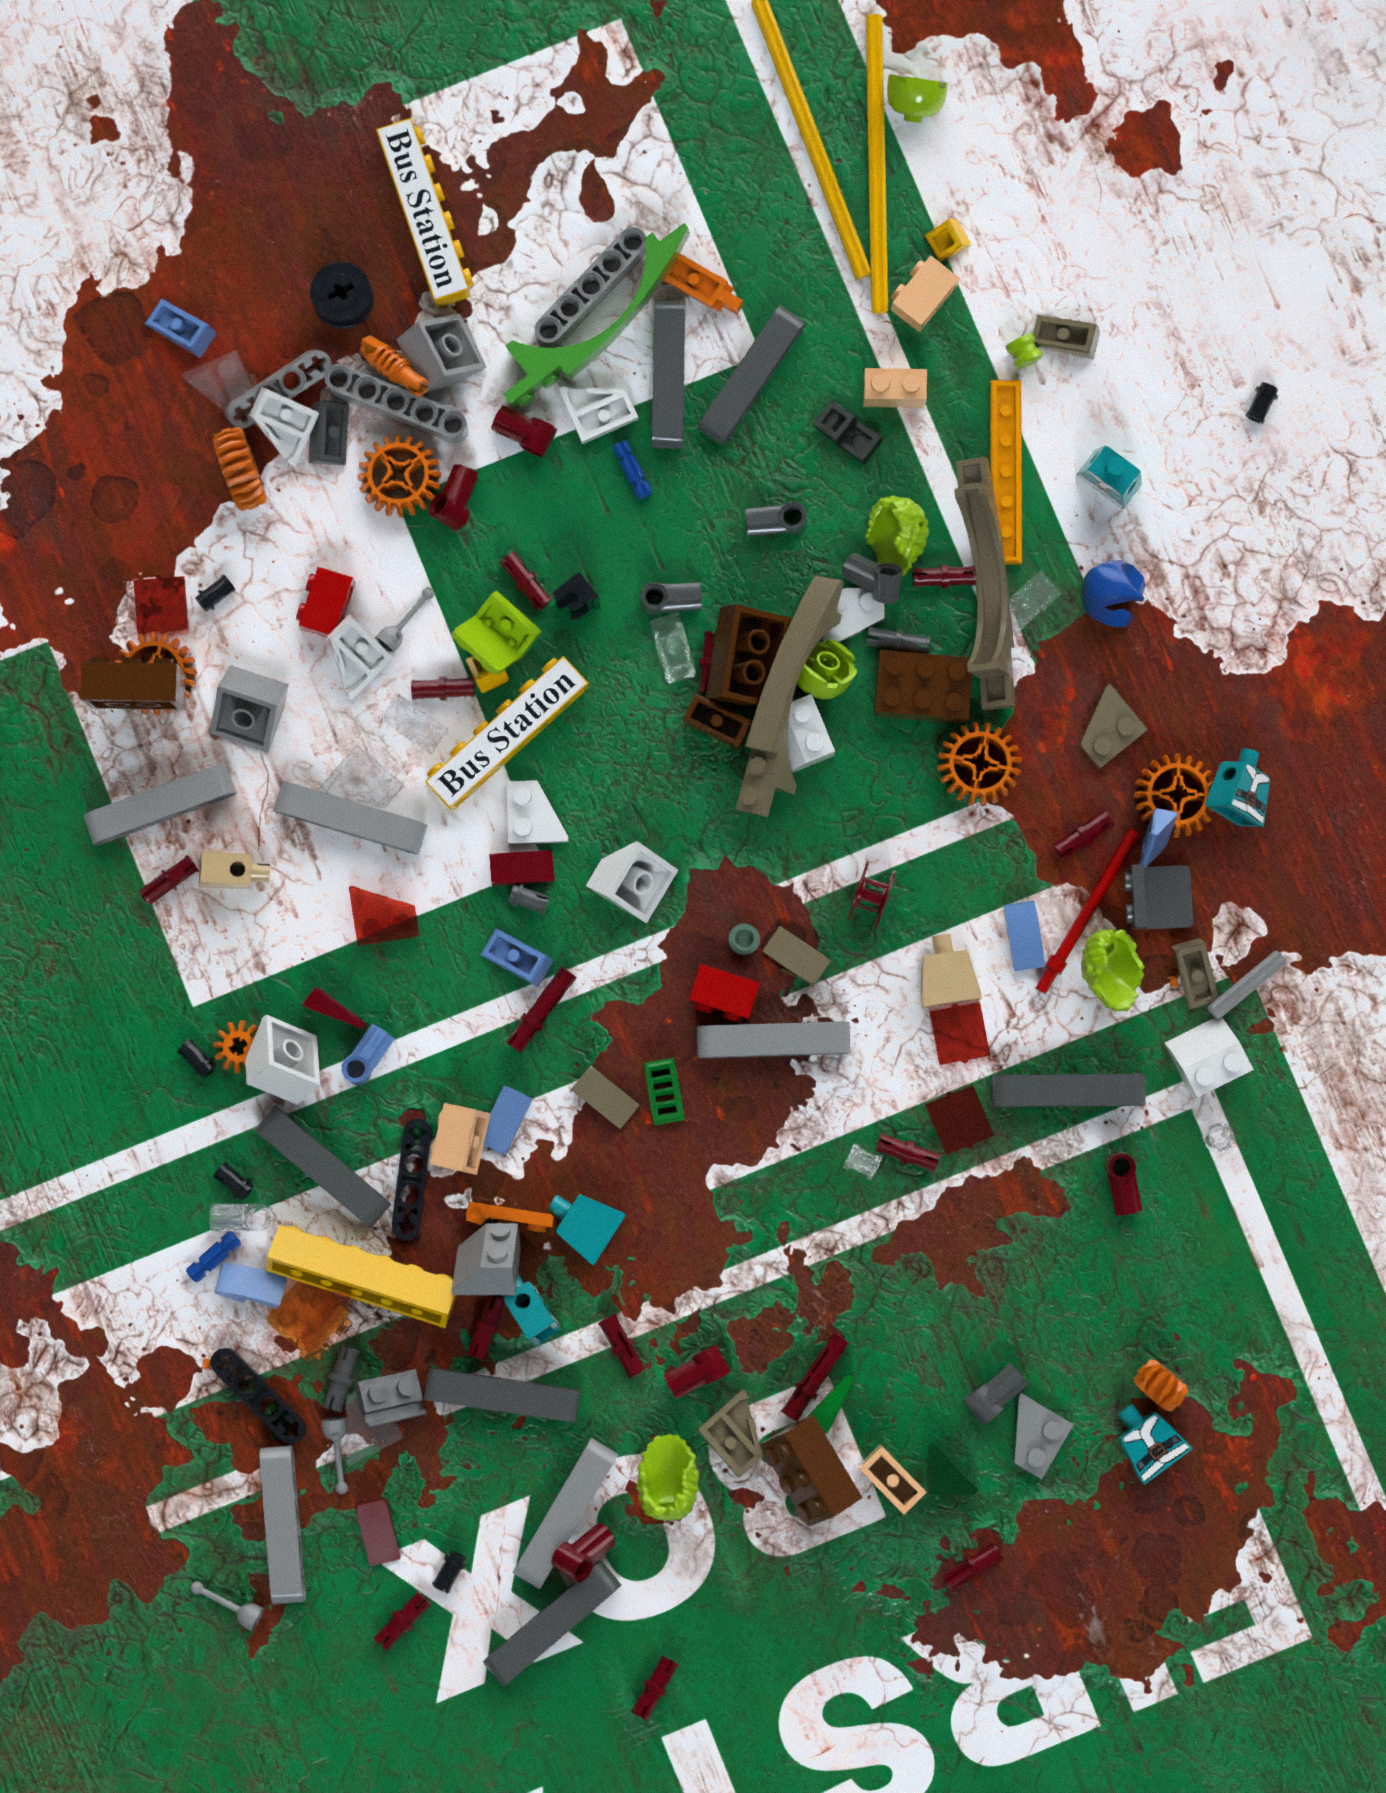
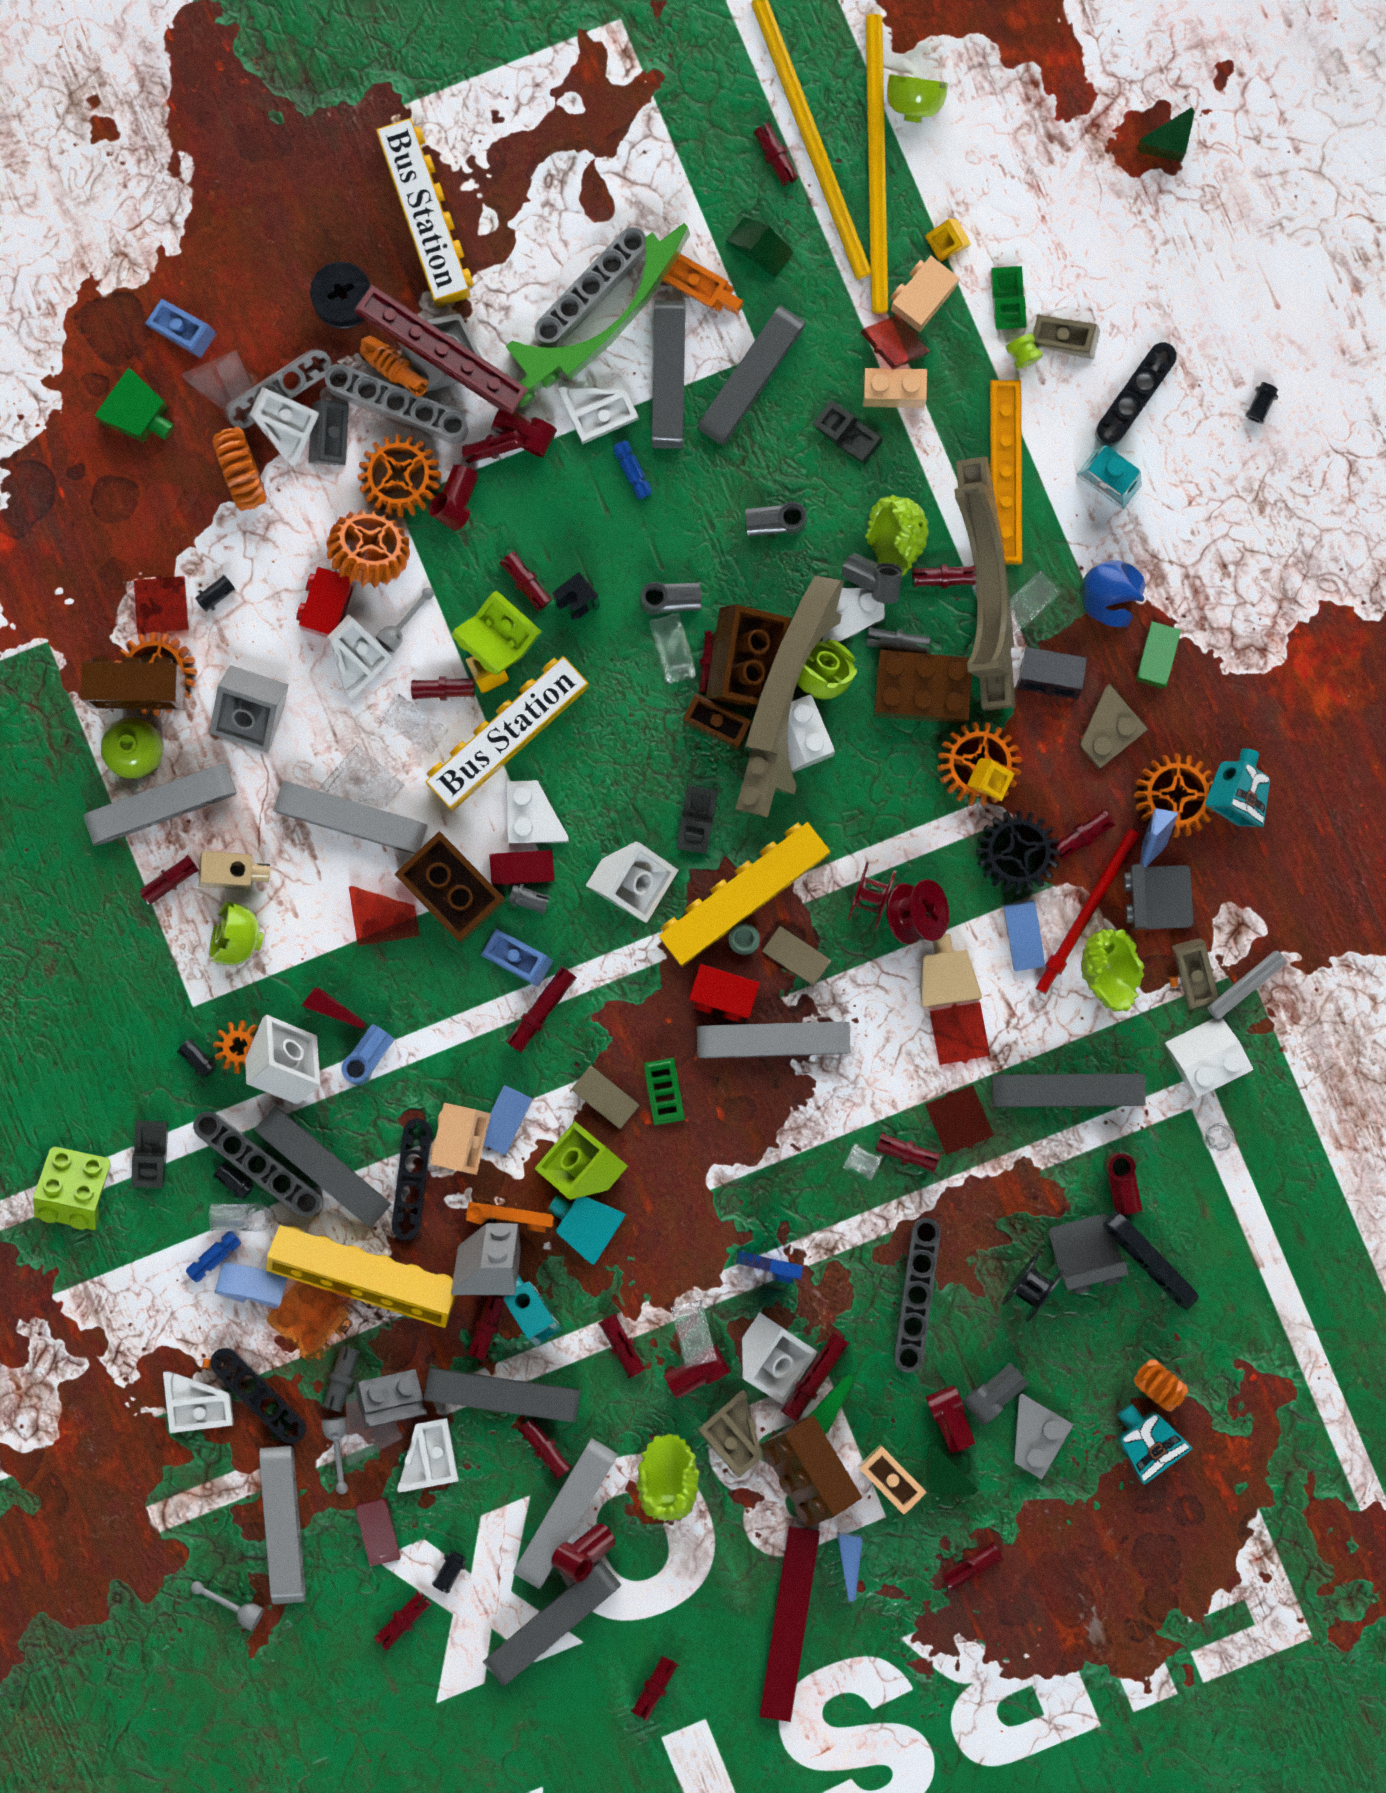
(71, 1188): none -> lime bracket
(132, 748): none -> lime cylinder
(135, 409): none -> green torso
(149, 1154): none -> pearl dark grey slope
(195, 1404): none -> white wing
(235, 935): none -> lime cylinder
(243, 1159): none -> dark grey beam
(366, 537): none -> orange gear
(429, 1457): none -> white wing
(440, 350): none -> dark red tile
(450, 887): none -> reddish brown brick
(492, 446): none -> dark red axle
(545, 1448): none -> dark red pin
(580, 1164): none -> lime slope
(693, 1333): none -> clear slope
(697, 819): none -> pearl dark grey slope
(743, 894): none -> yellow brick
(760, 245): none -> dark green slope
(774, 1358): none -> white slope
(775, 154): none -> dark red pin
(781, 1270): none -> blue wing
(789, 1623): none -> dark red tile
(850, 1551): none -> medium blue slope
(895, 342): none -> clear red piece
(917, 911): none -> dark red piece
(922, 1310): none -> dark grey beam
(948, 1412): none -> dark red piece
(990, 778): none -> yellow slope
(1008, 297): none -> green slope
(1021, 866): none -> black gear
(1032, 1287): none -> black piece
(1052, 673): none -> black hinge
(1086, 1254): none -> dark grey bracket
(1134, 393): none -> black beam
(1150, 1260): none -> black beam
(1158, 655): none -> slope
(1170, 139): none -> dark green slope

